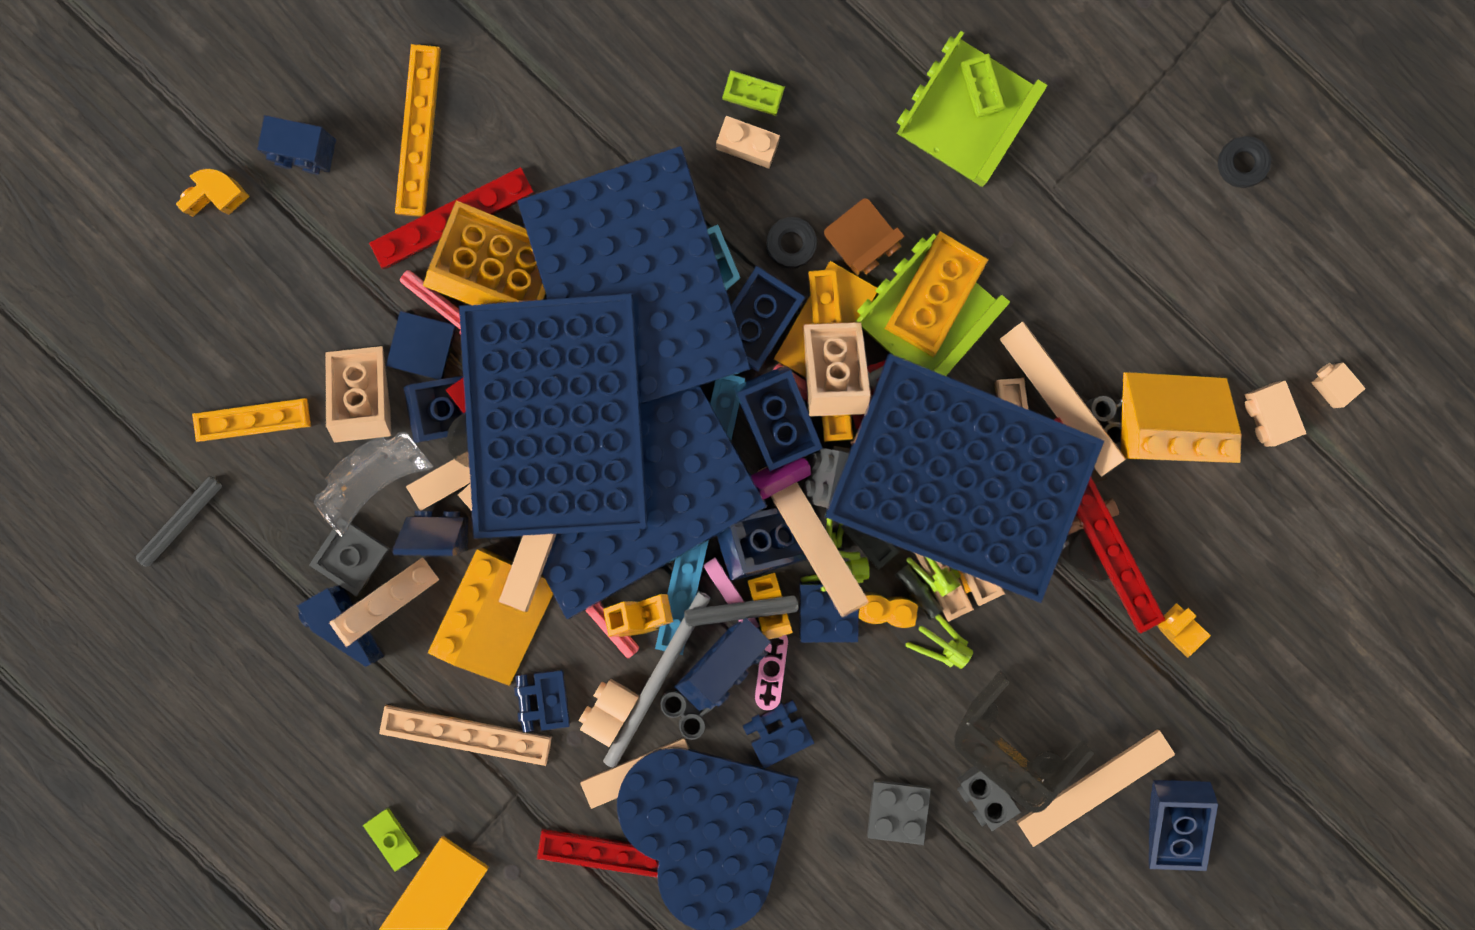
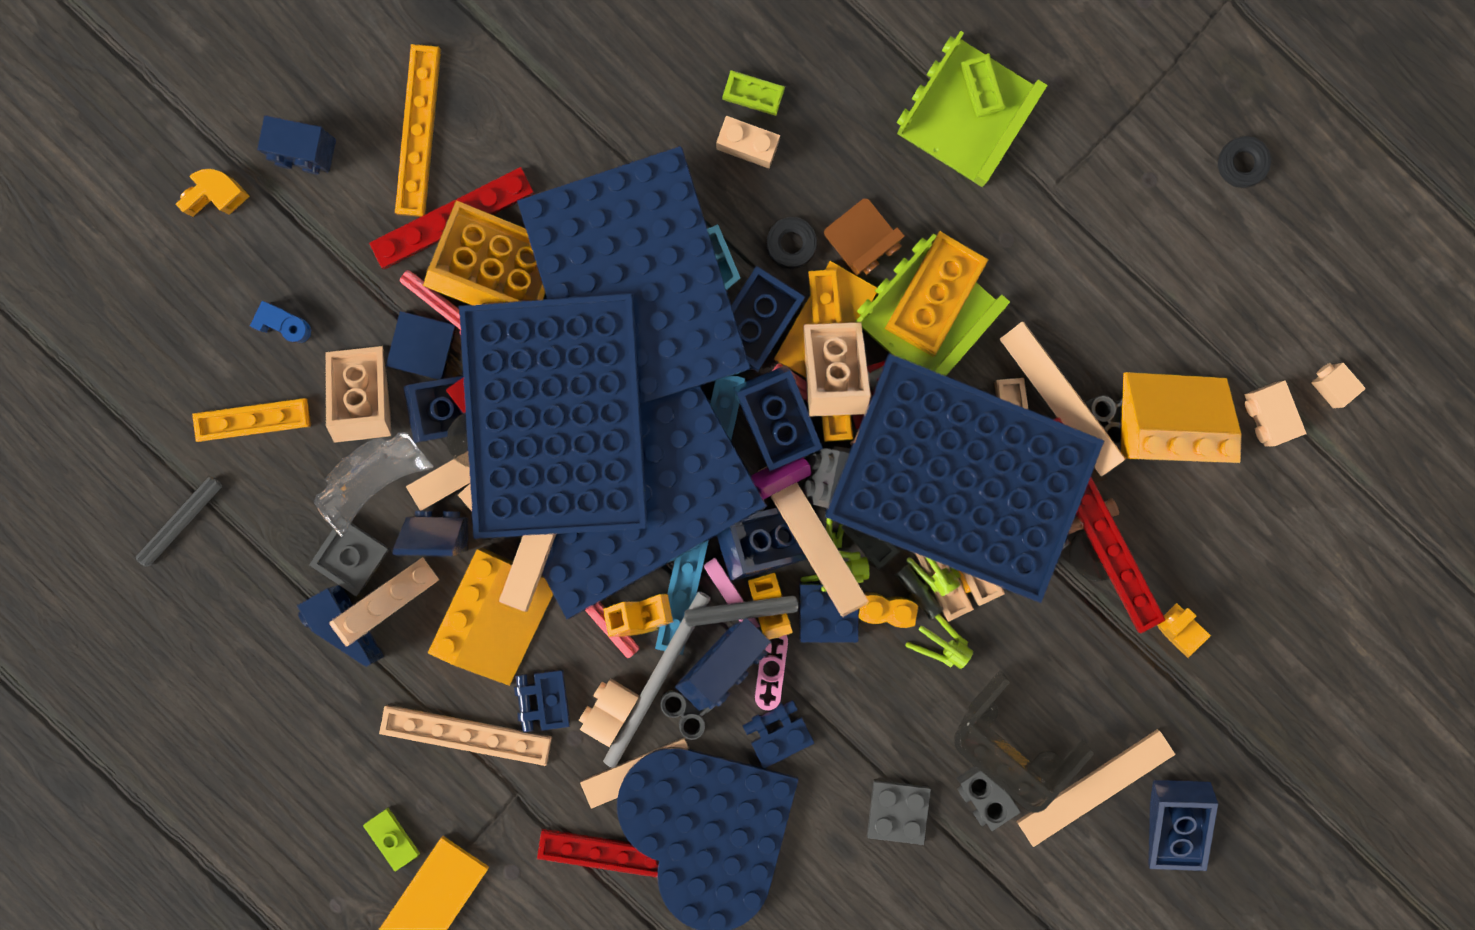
(290, 326): none -> blue leg

